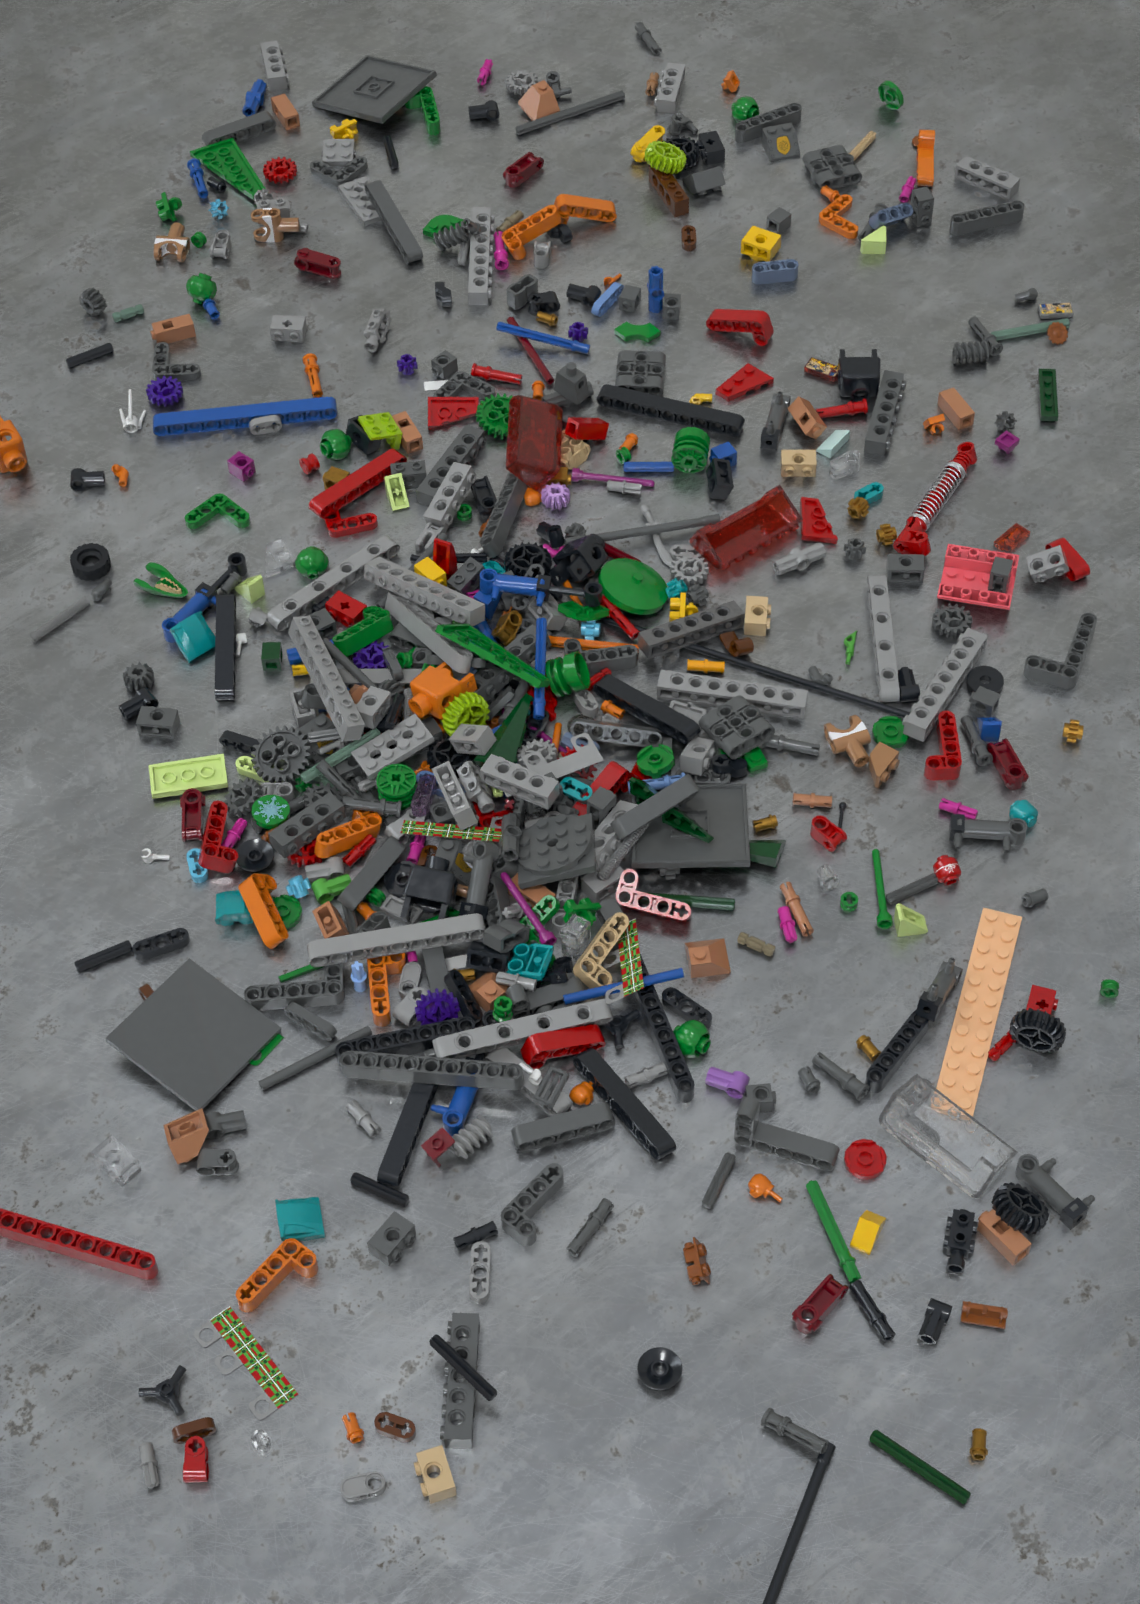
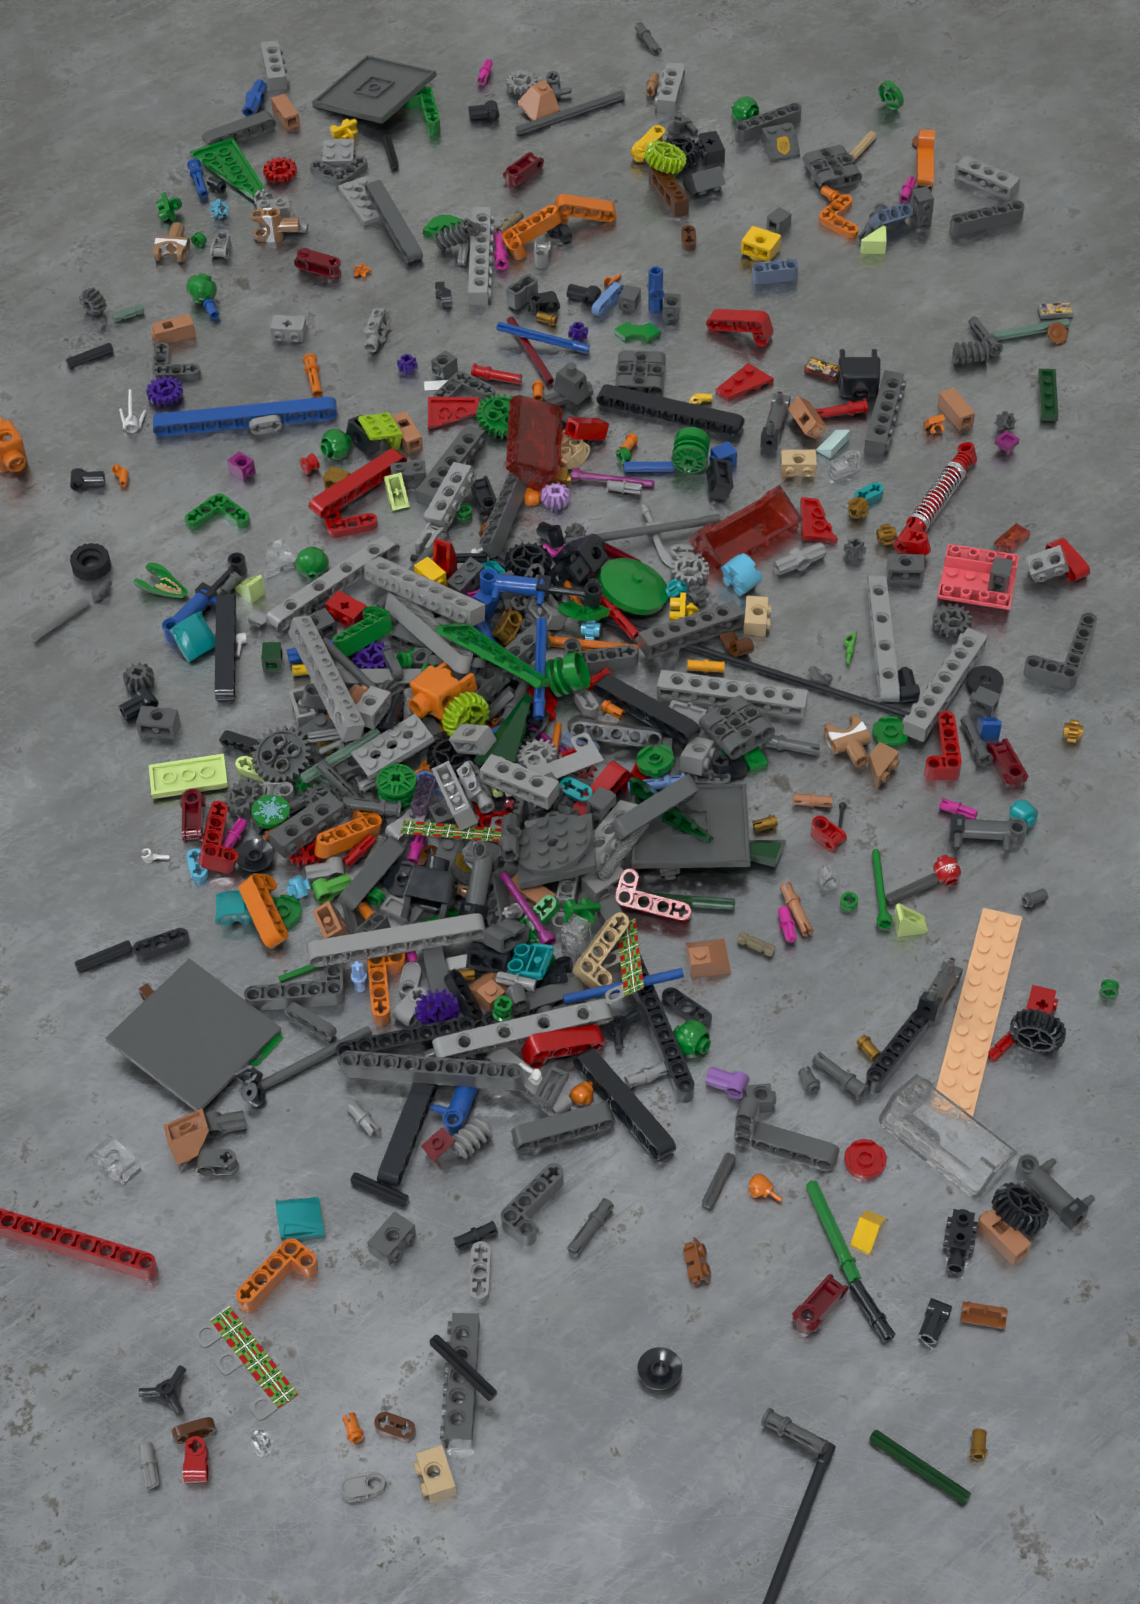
(252, 1092): none -> black leg
(361, 270): none -> orange plant
(730, 81): orange tile -> none
(741, 574): none -> medium azure brick
(1031, 294): dark grey arm -> none

